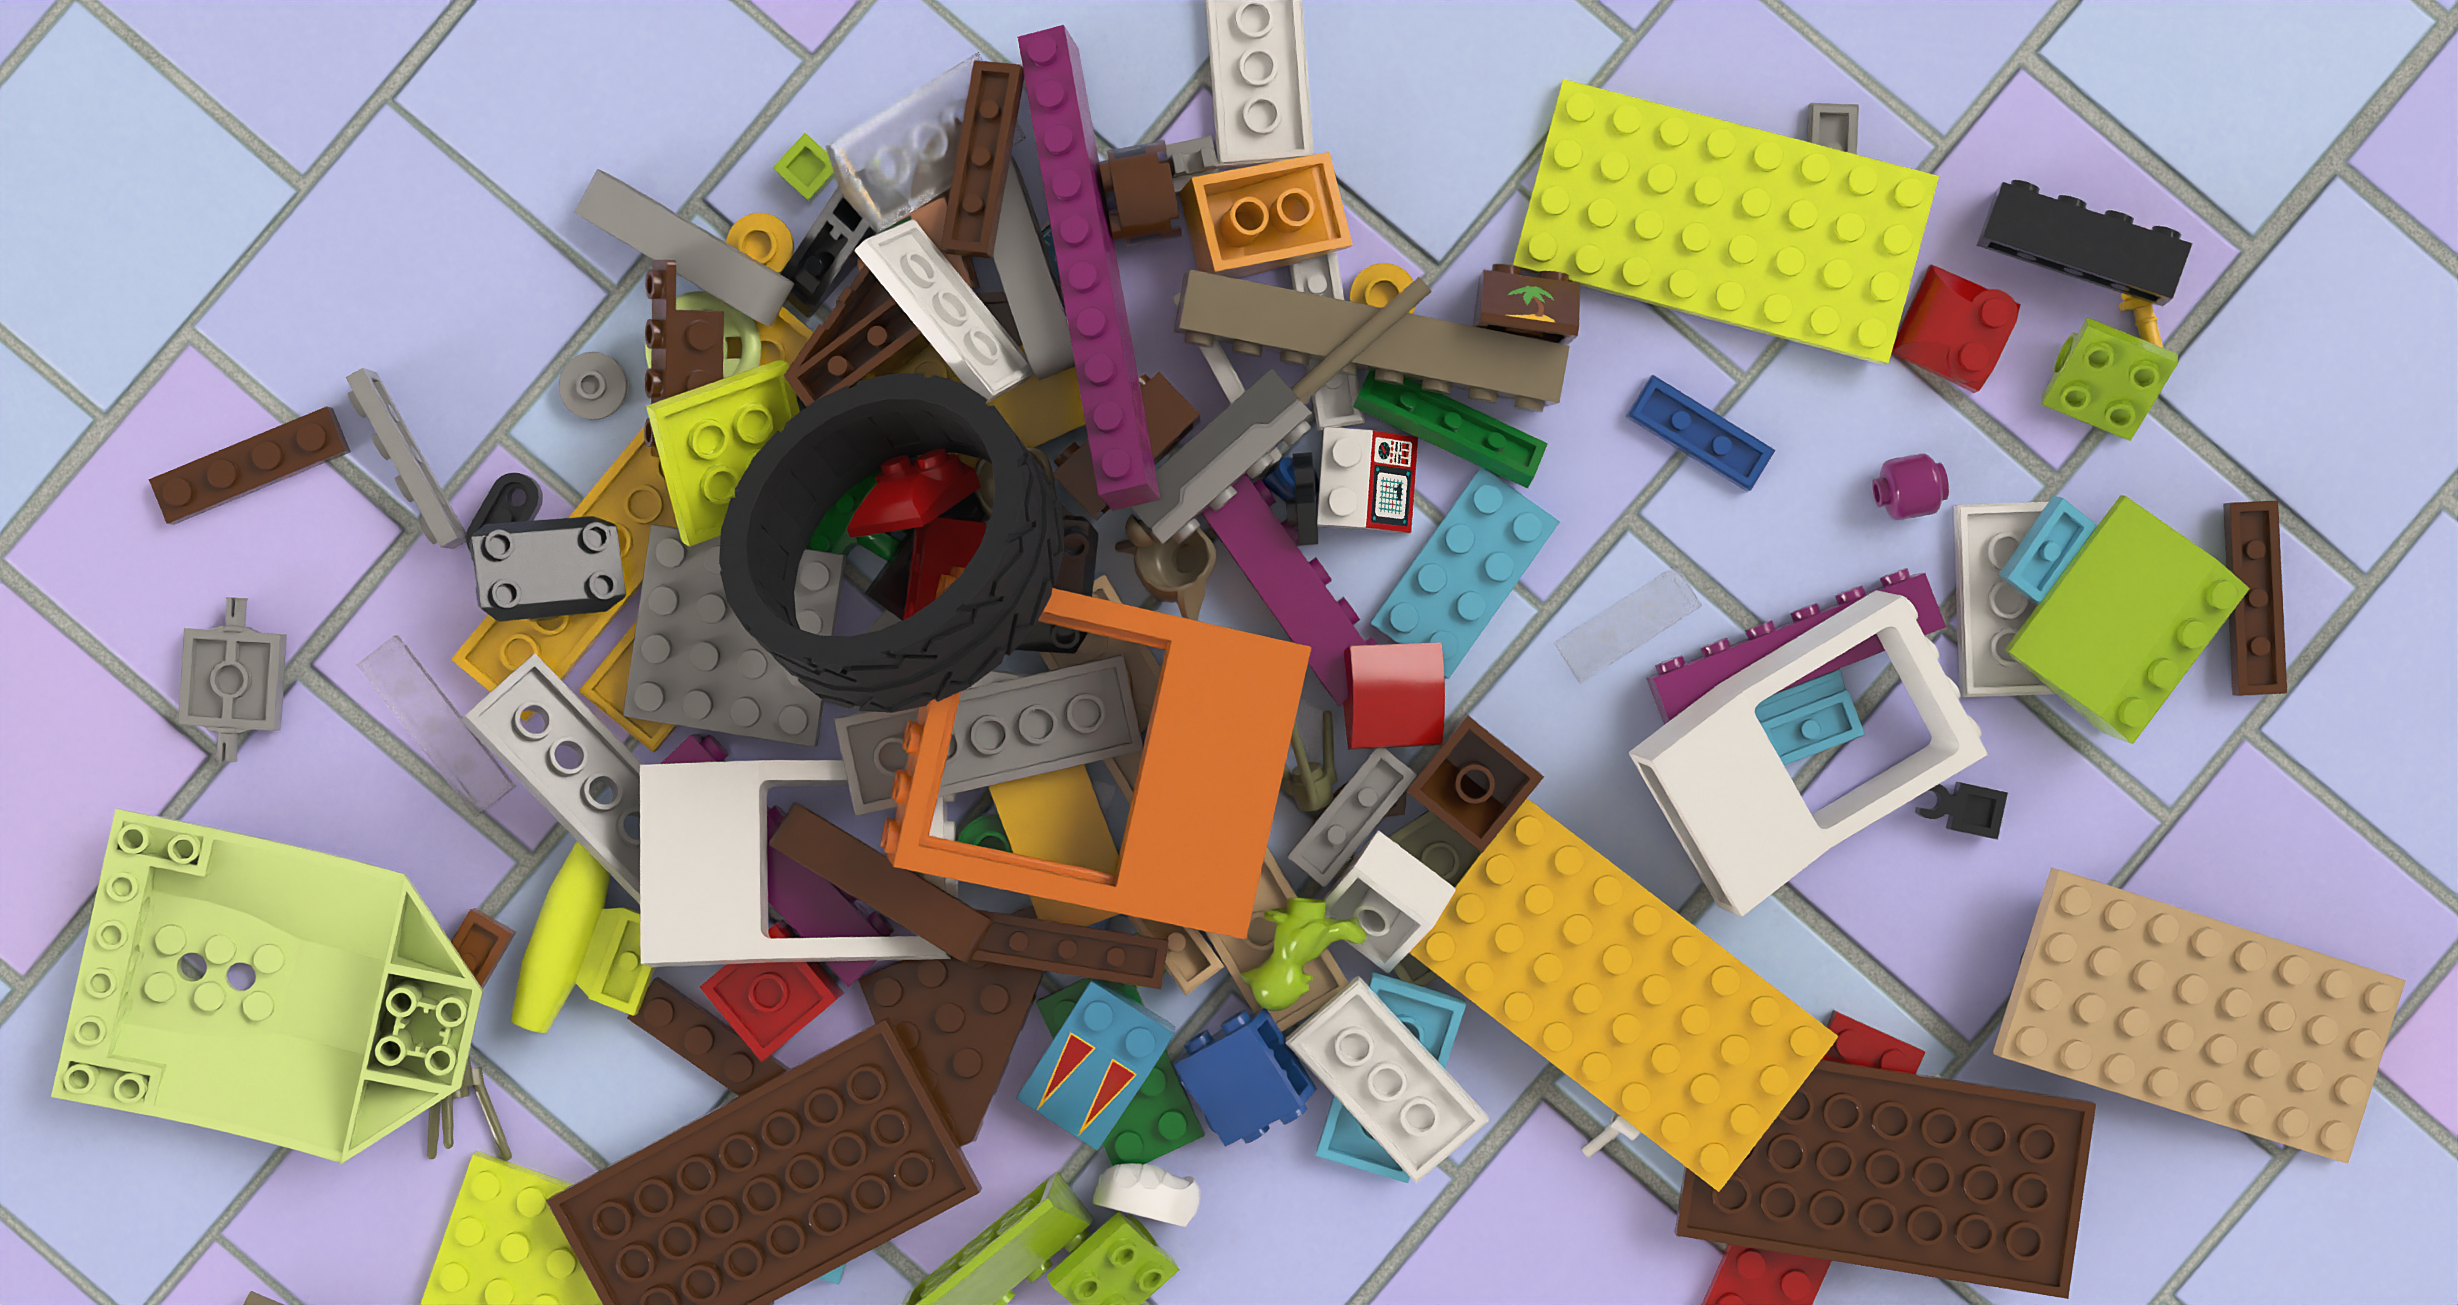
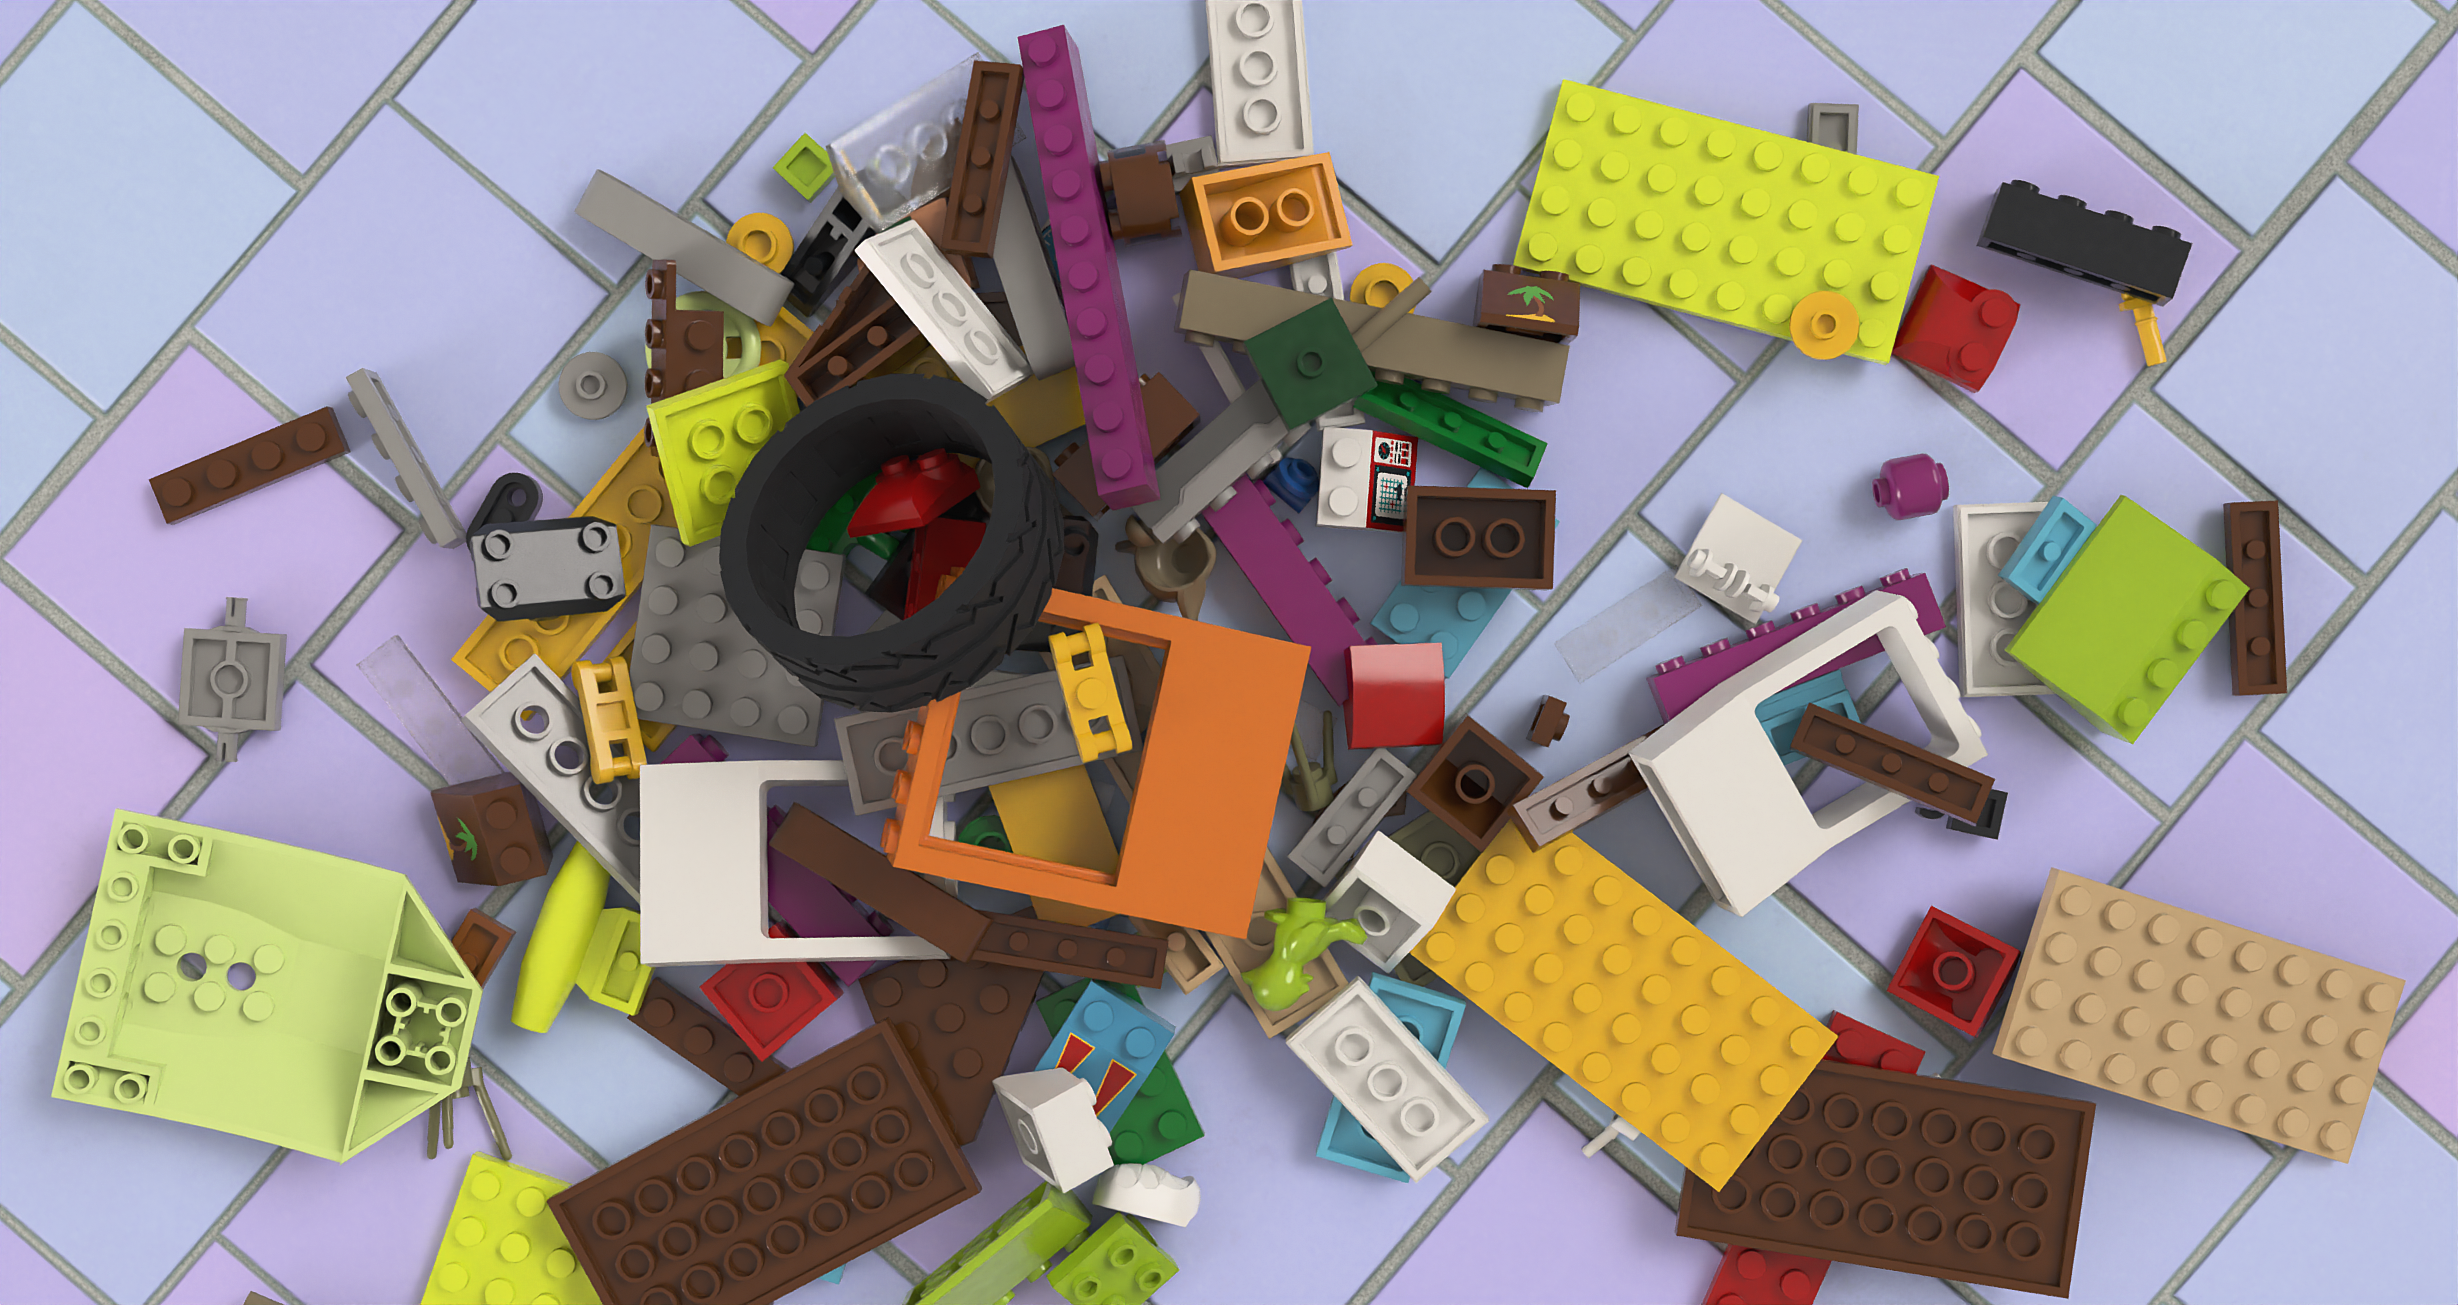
(493, 831): none -> reddish brown slope
(609, 718): none -> yellow plate
(1055, 1125): none -> white slope
(1090, 692): none -> yellow plate
(1245, 1077): blue brick -> none
(1301, 509): black plate -> none
(1309, 365): none -> dark green plate
(1478, 538): none -> reddish brown brick
(1548, 722): none -> reddish brown plate
(1579, 797): none -> plate
(1700, 433): blue tile -> none
(1738, 559): none -> white hinge
(1824, 325): none -> yellow piece
(1892, 764): none -> reddish brown plate
(1955, 972): none -> red slope
(2108, 378): lime plate -> none

